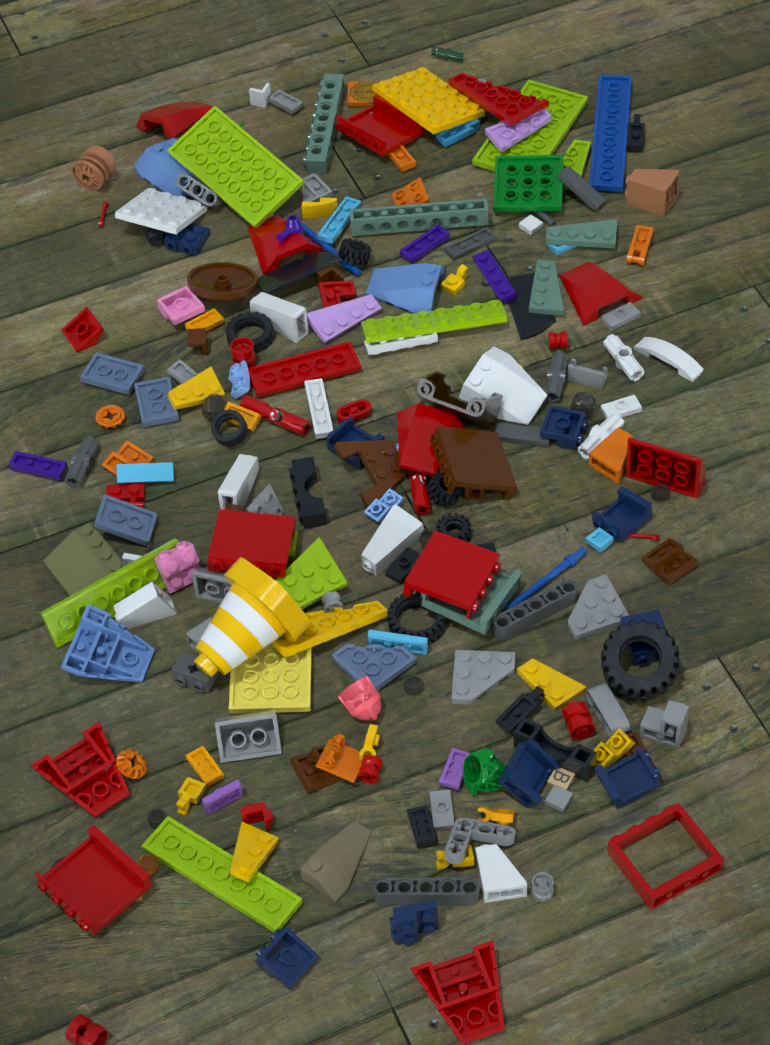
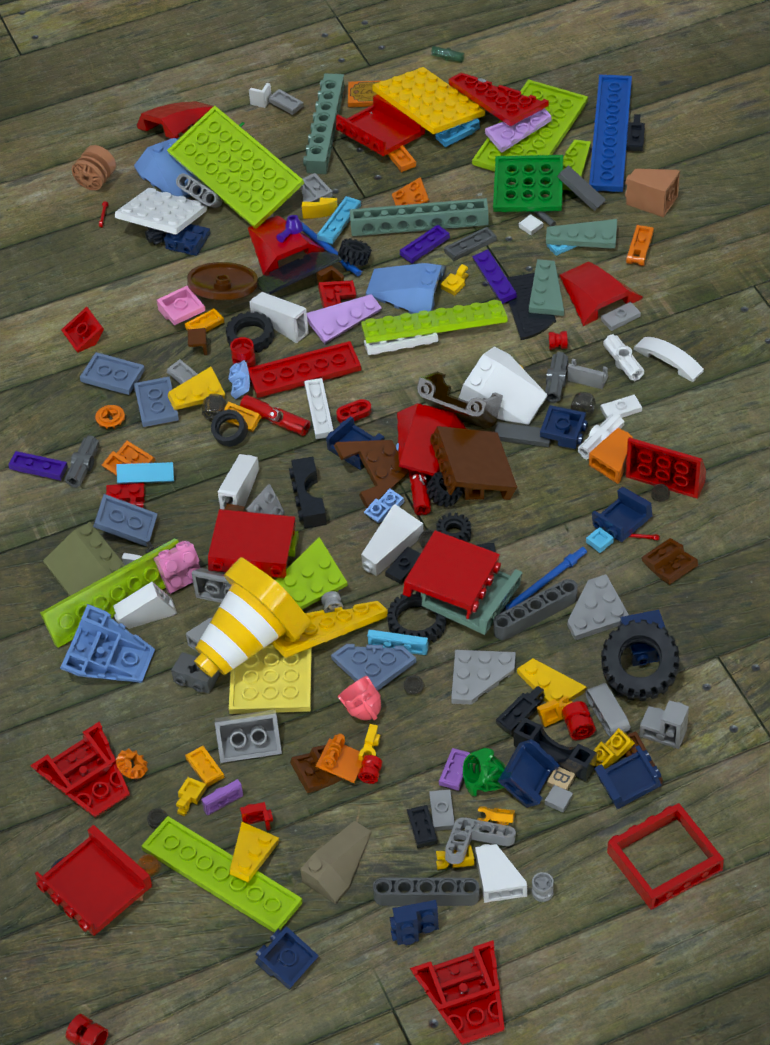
(552, 711): none -> light orange plate

